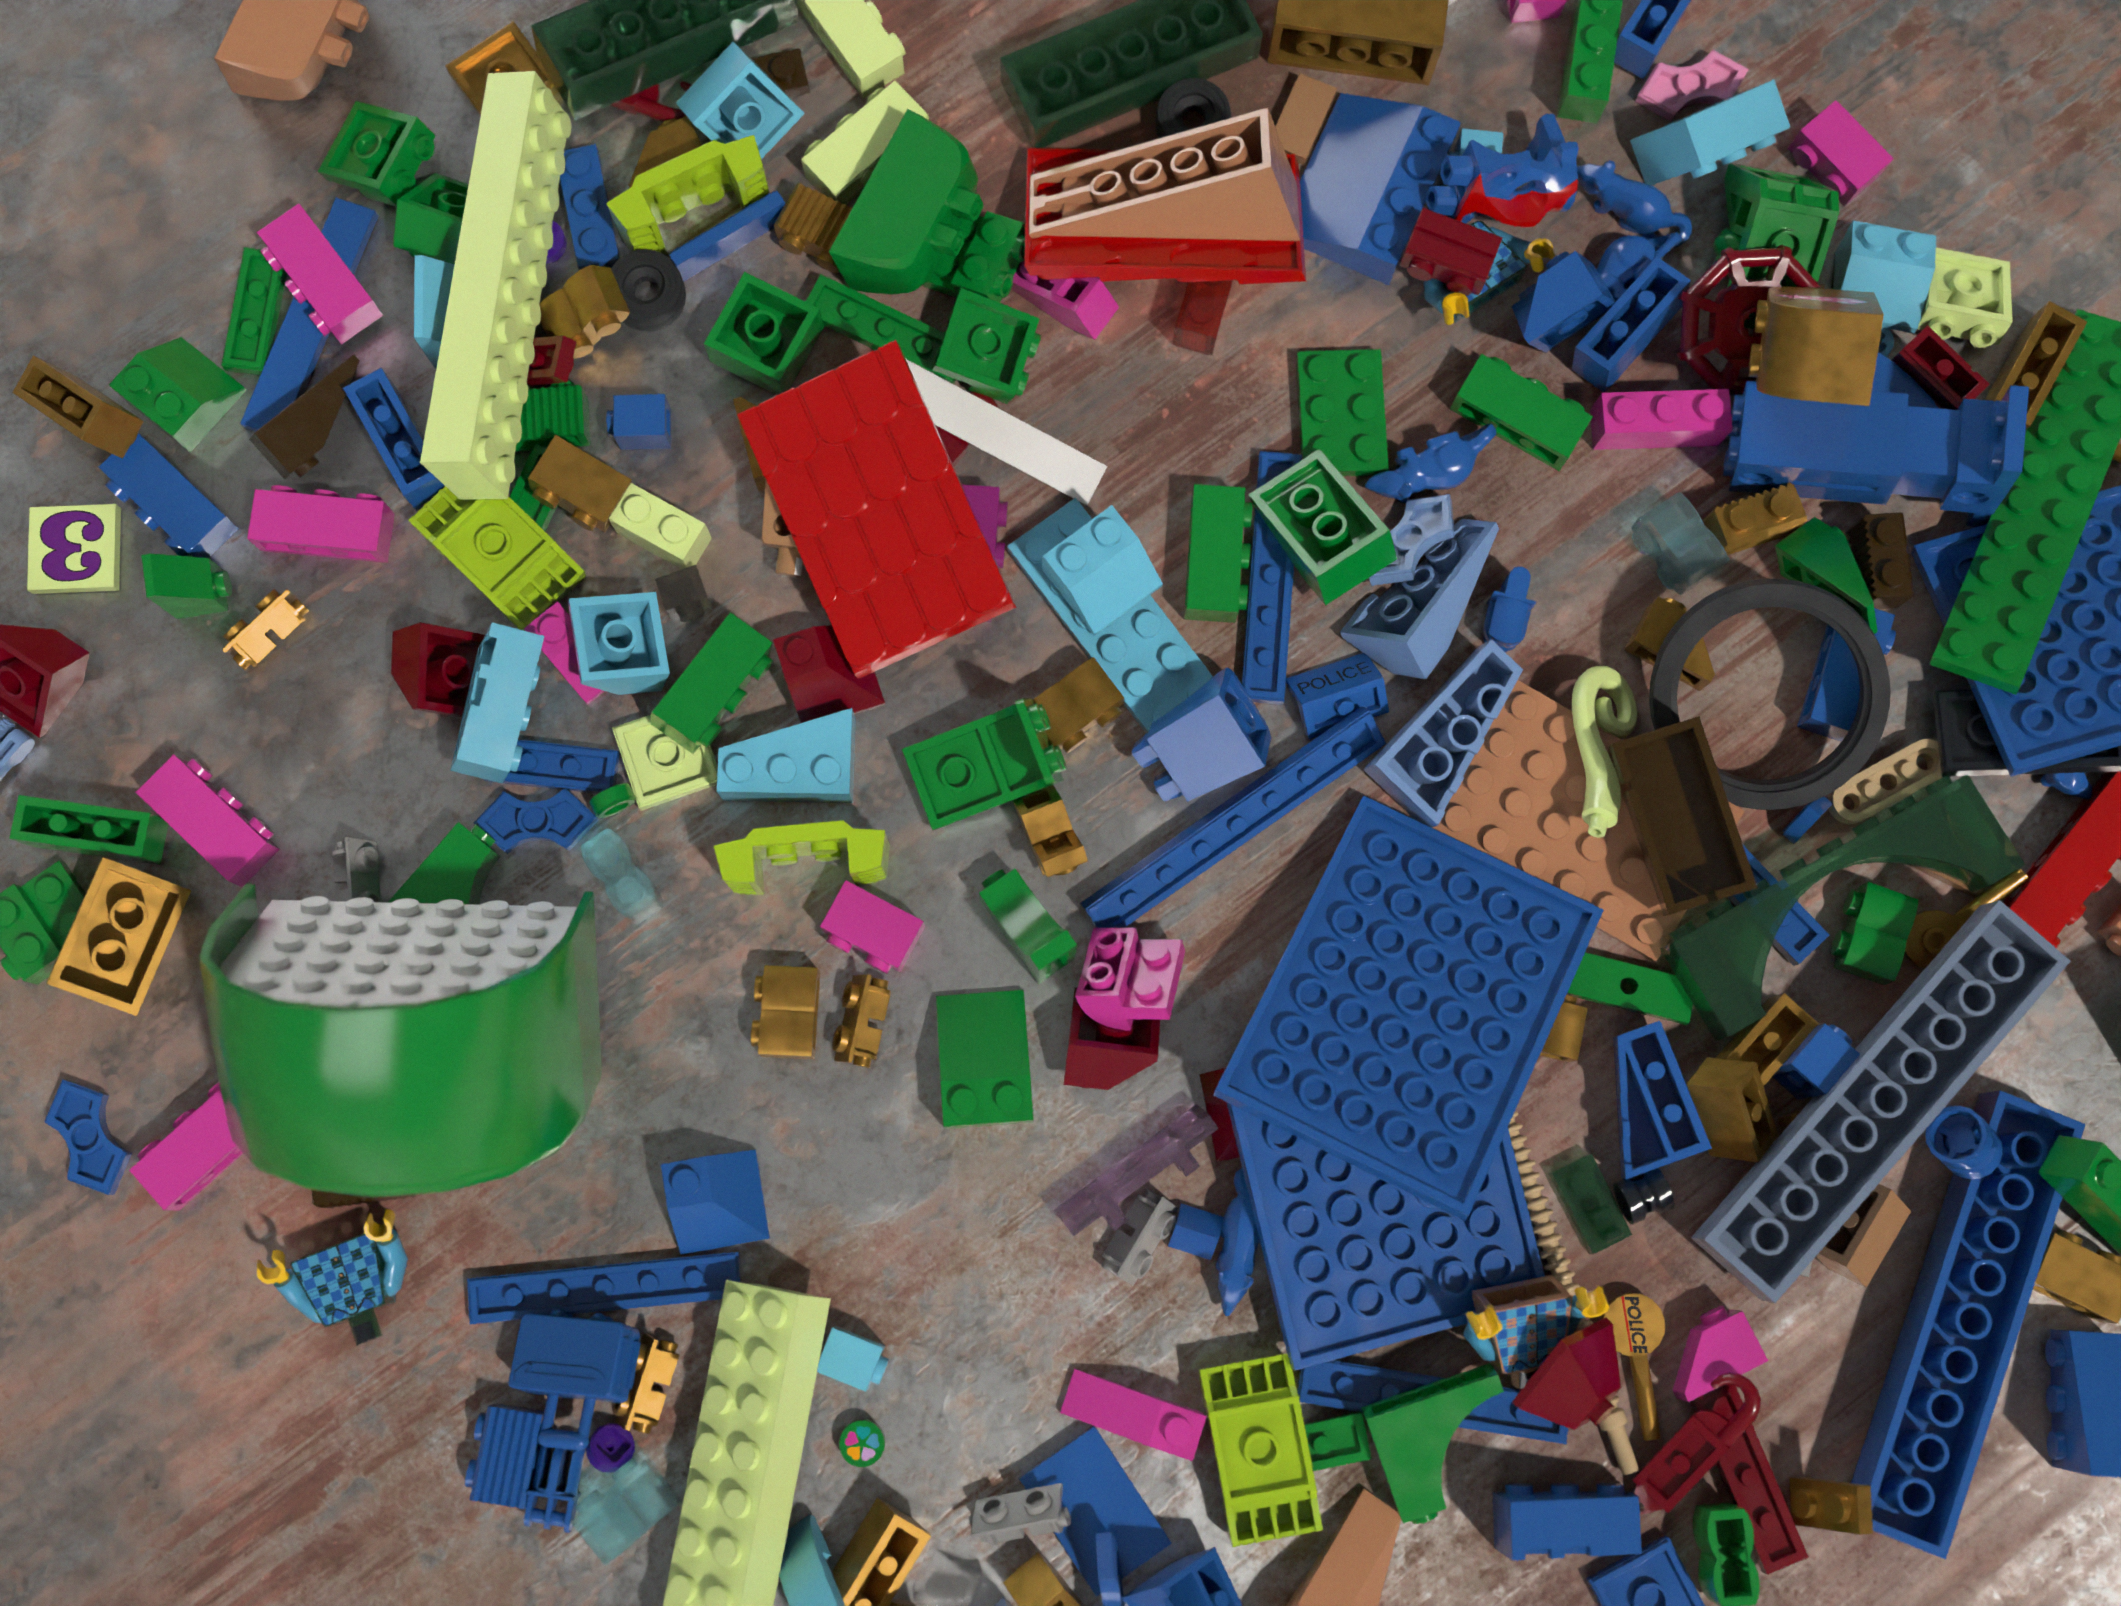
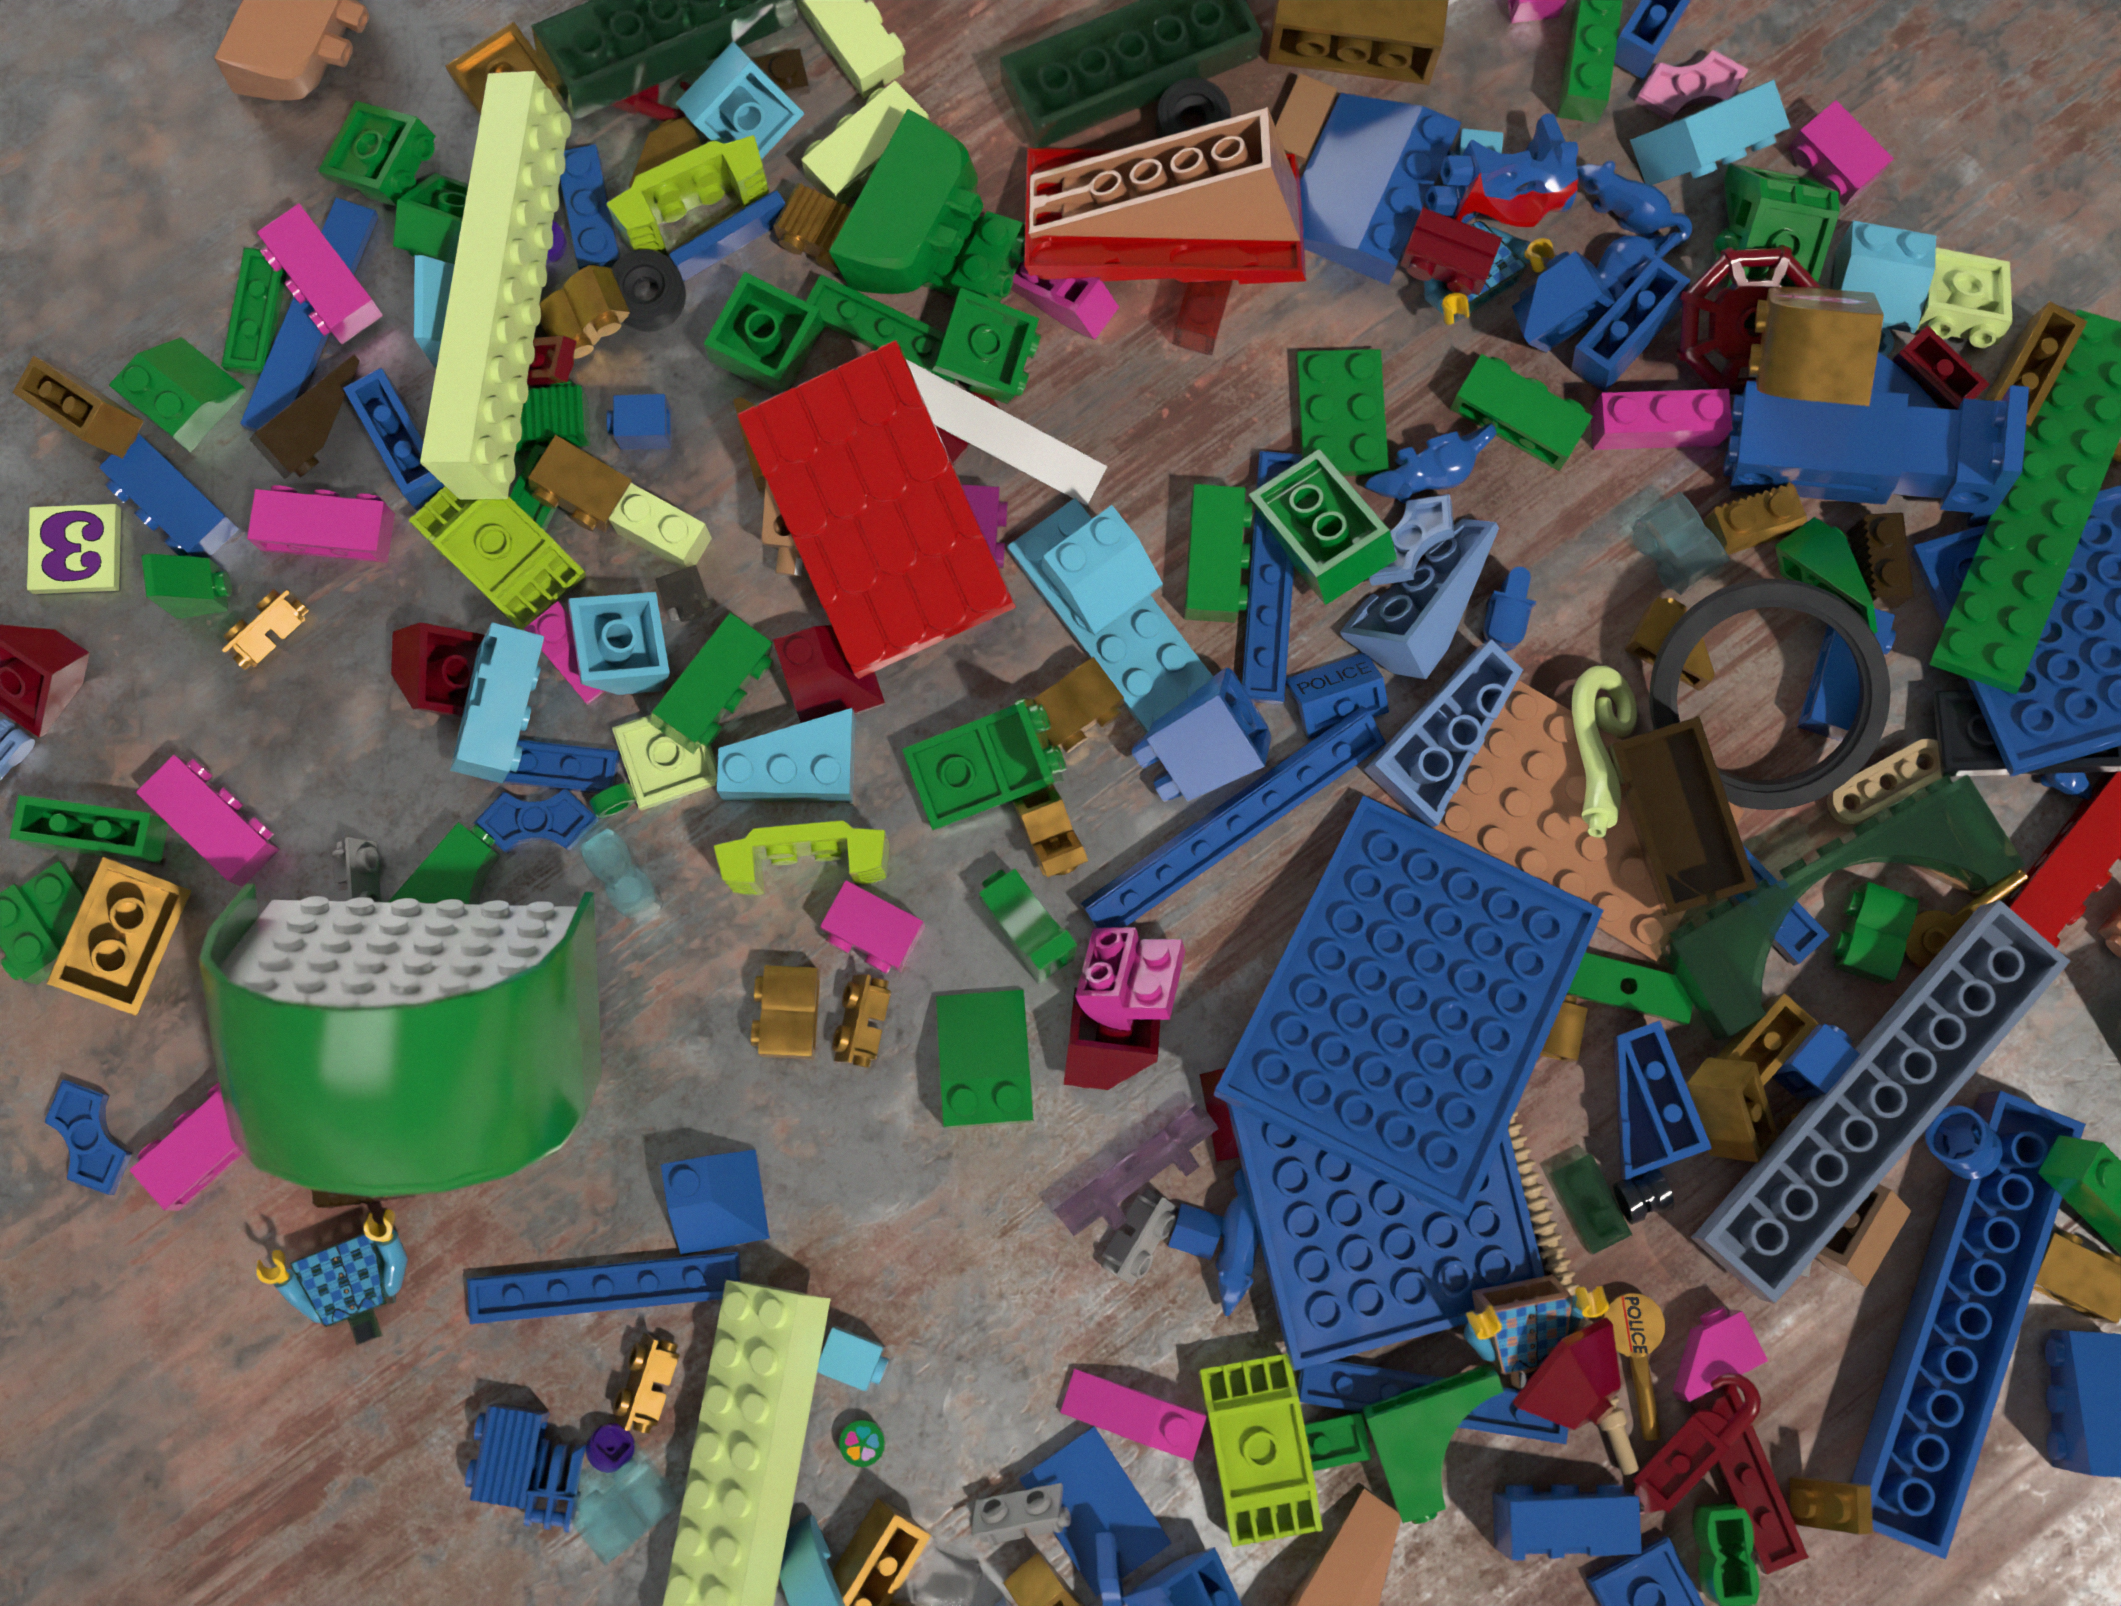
(573, 1360): blue piece -> none
(1806, 819): blue tile -> none

